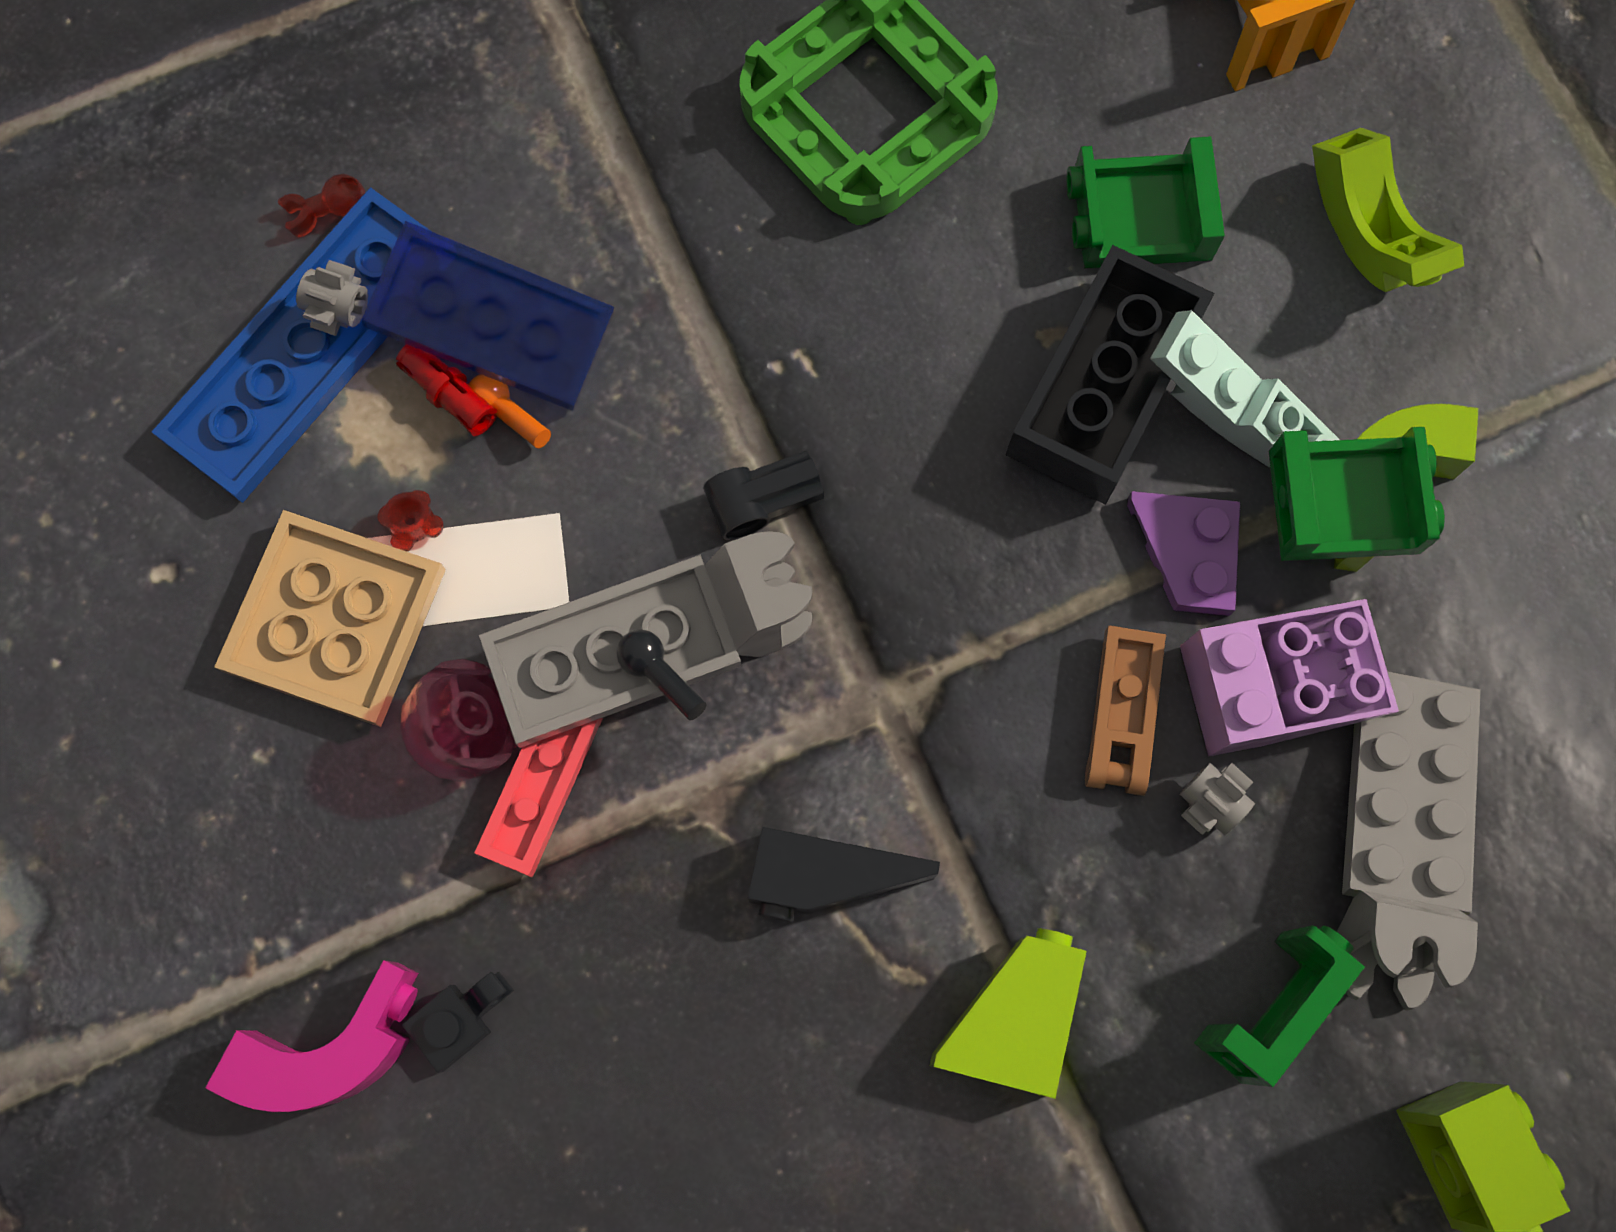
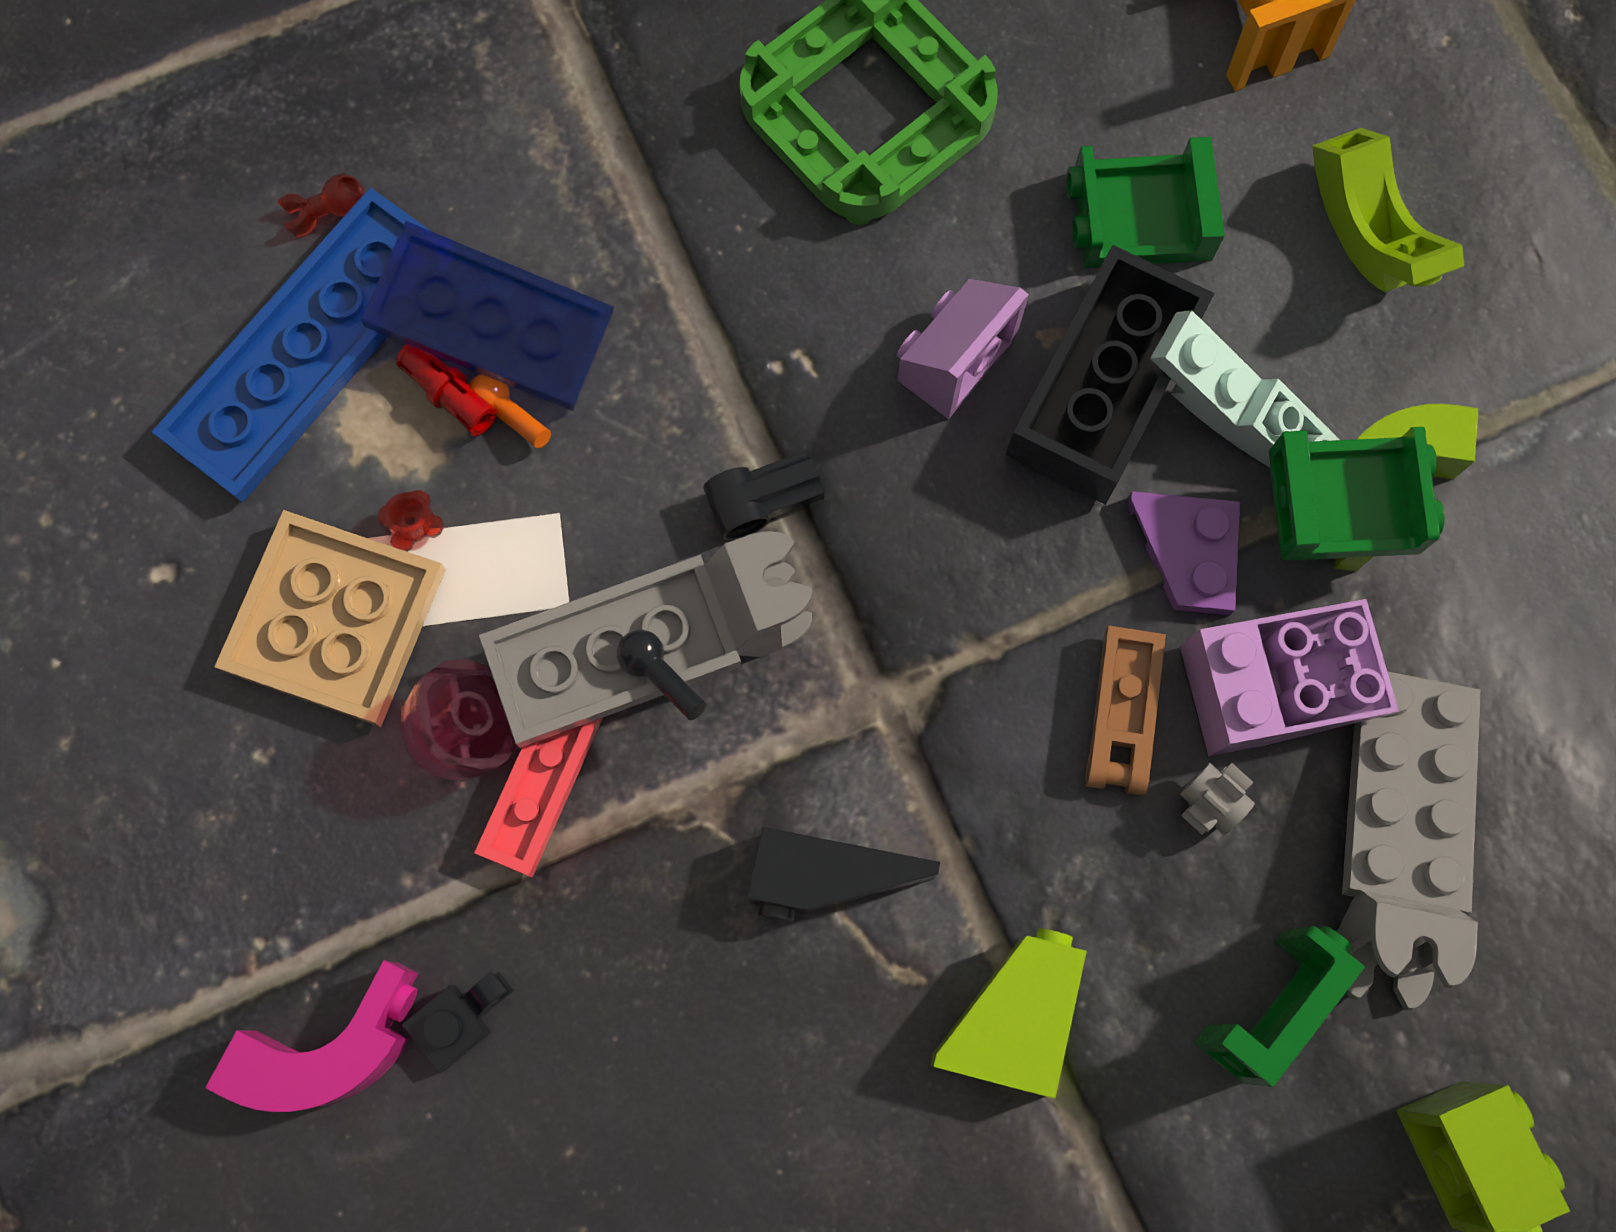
(332, 297): light grey gear -> none
(961, 343): none -> lavender slope

